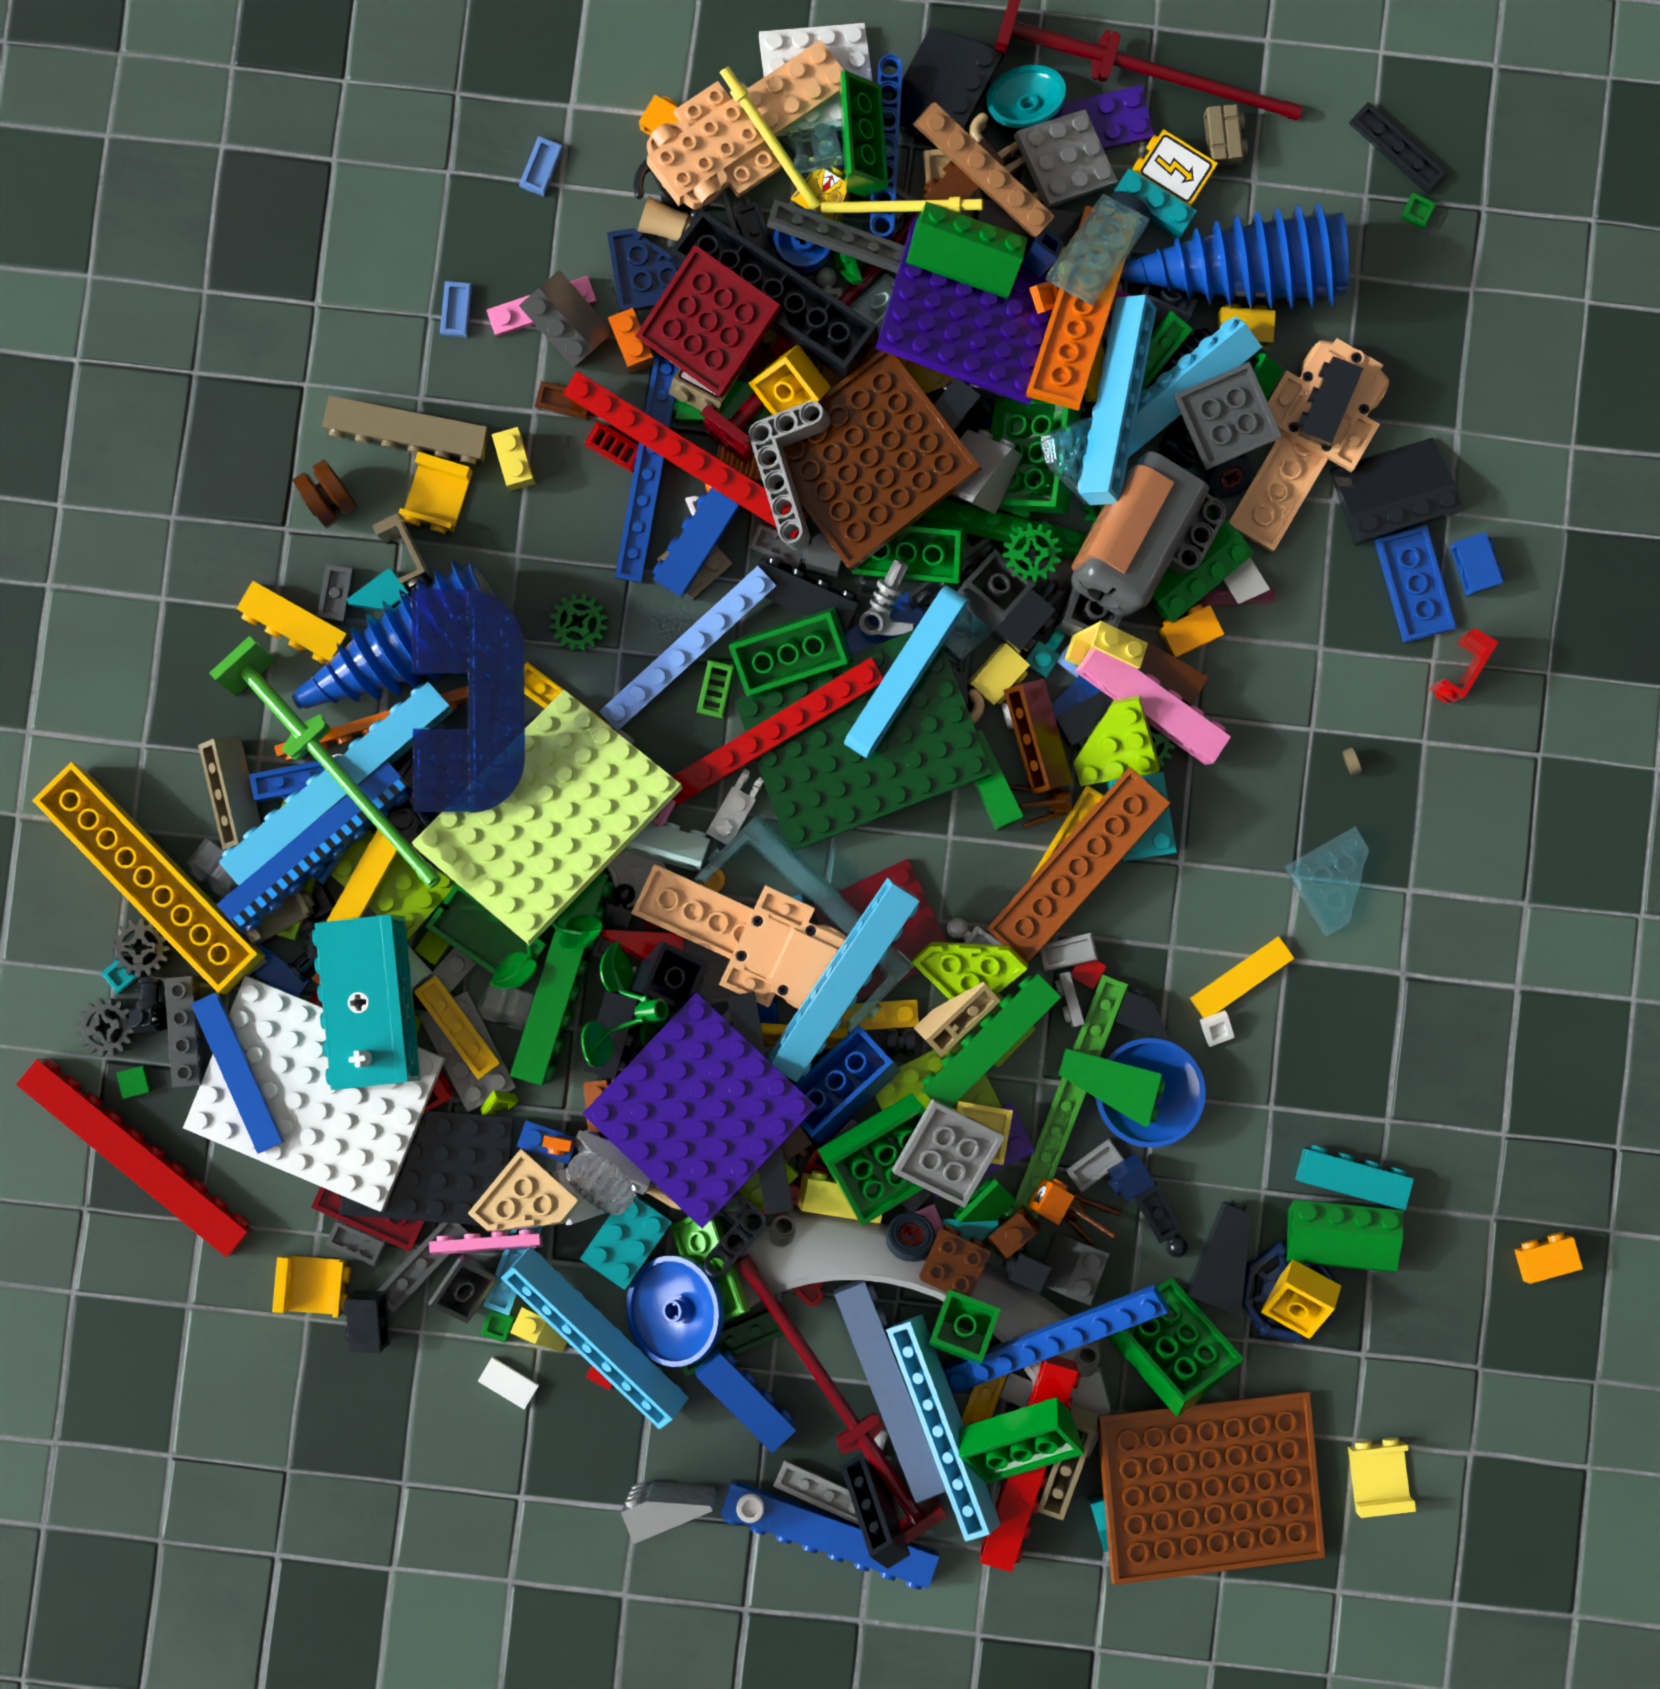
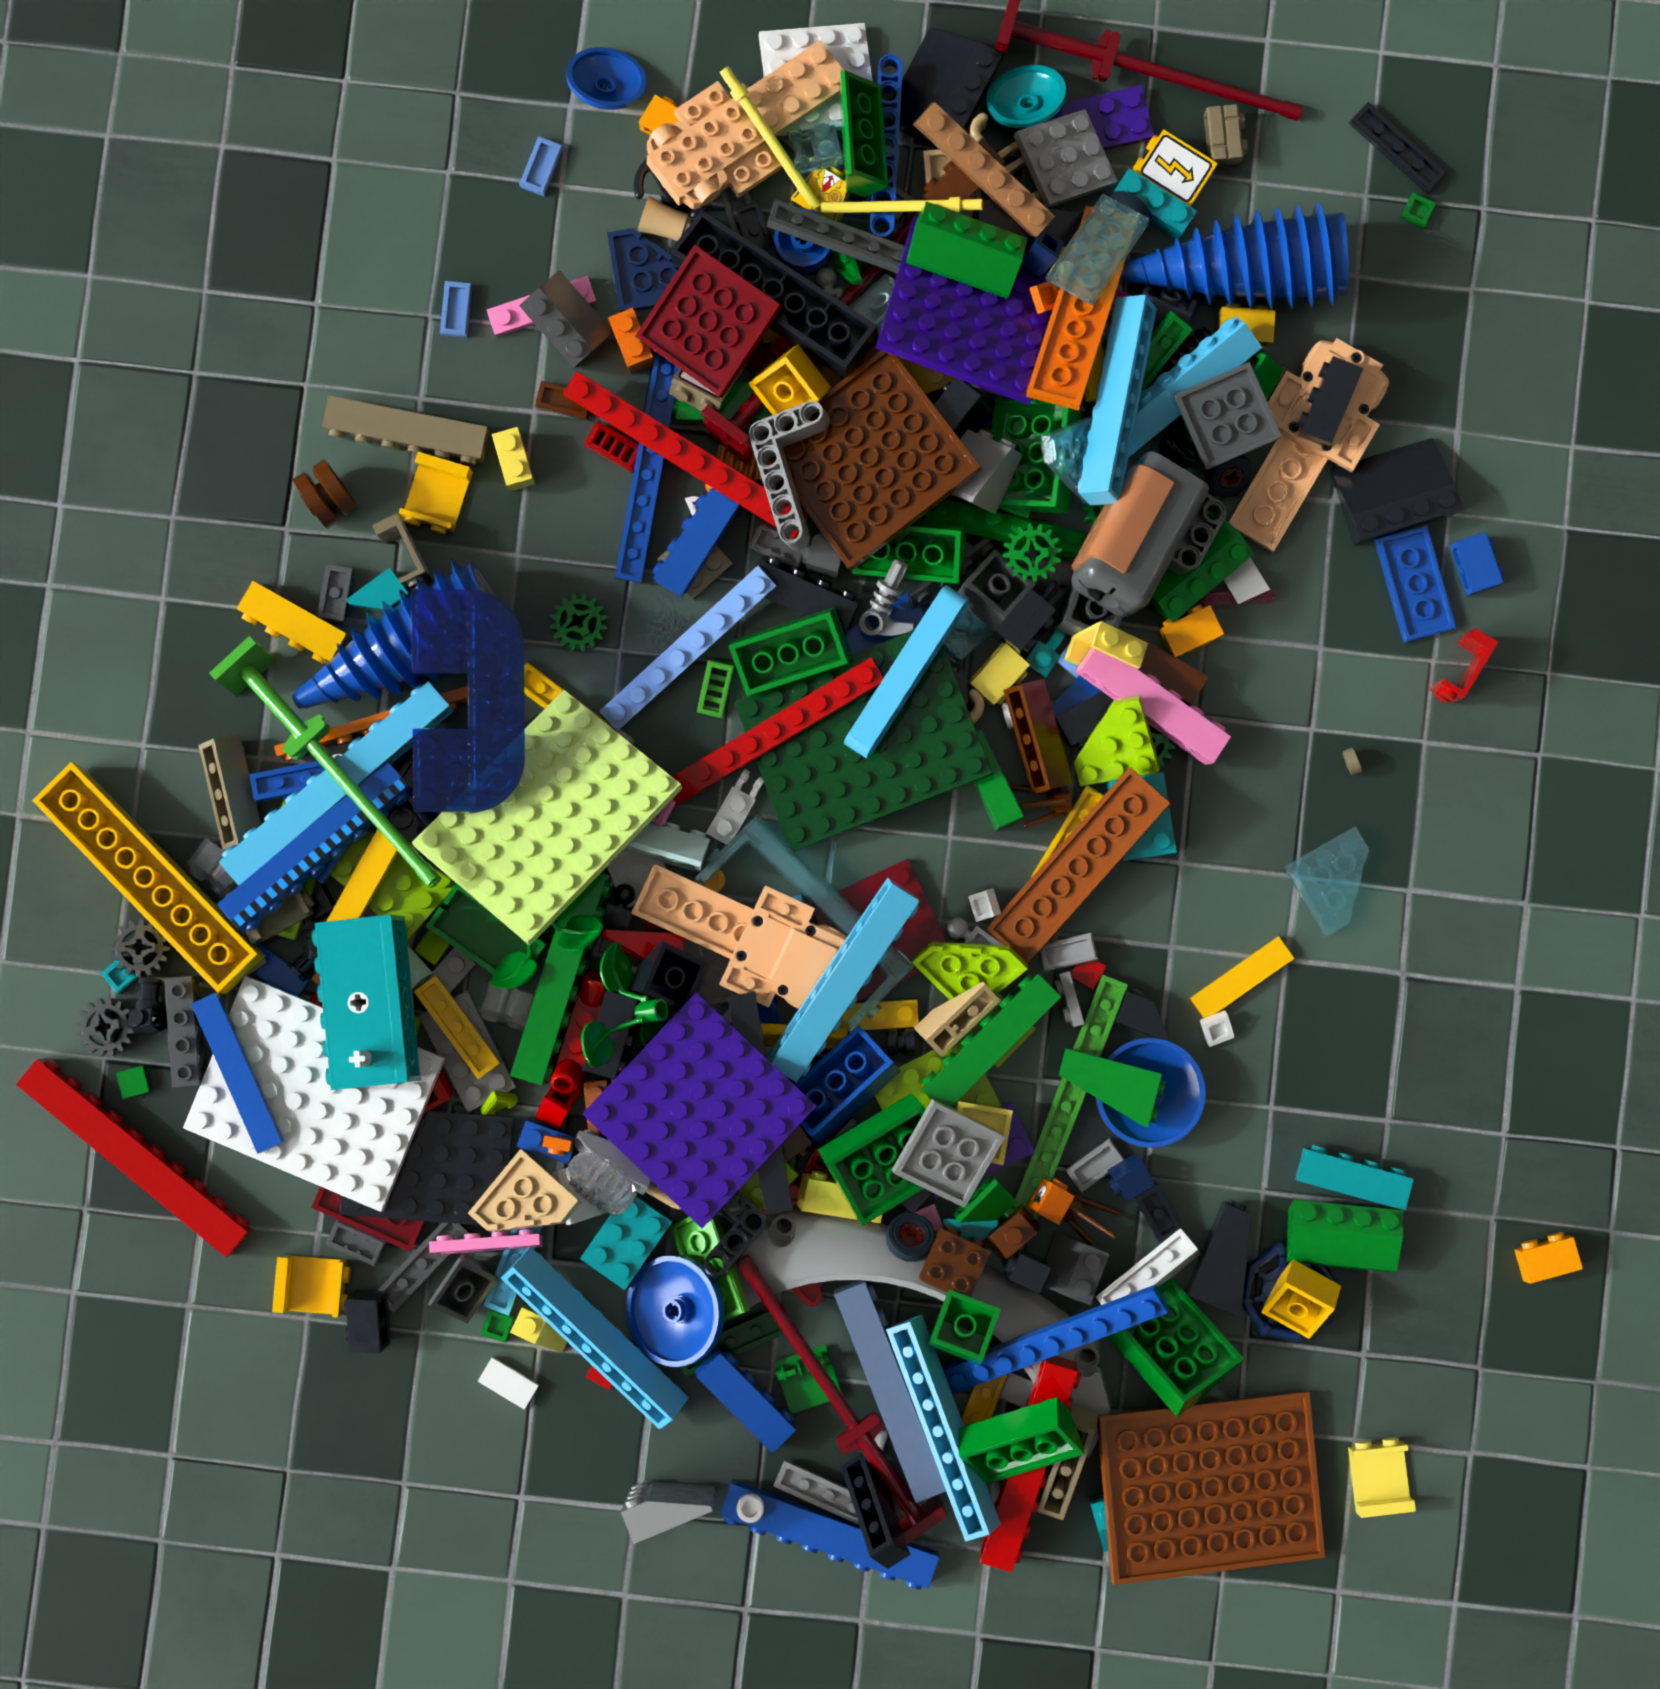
(557, 1105): none -> red slope
(571, 1059): none -> red plate
(606, 78): none -> blue dish
(799, 1384): none -> green hinge
(984, 905): none -> white tile
(1154, 1268): none -> white fence

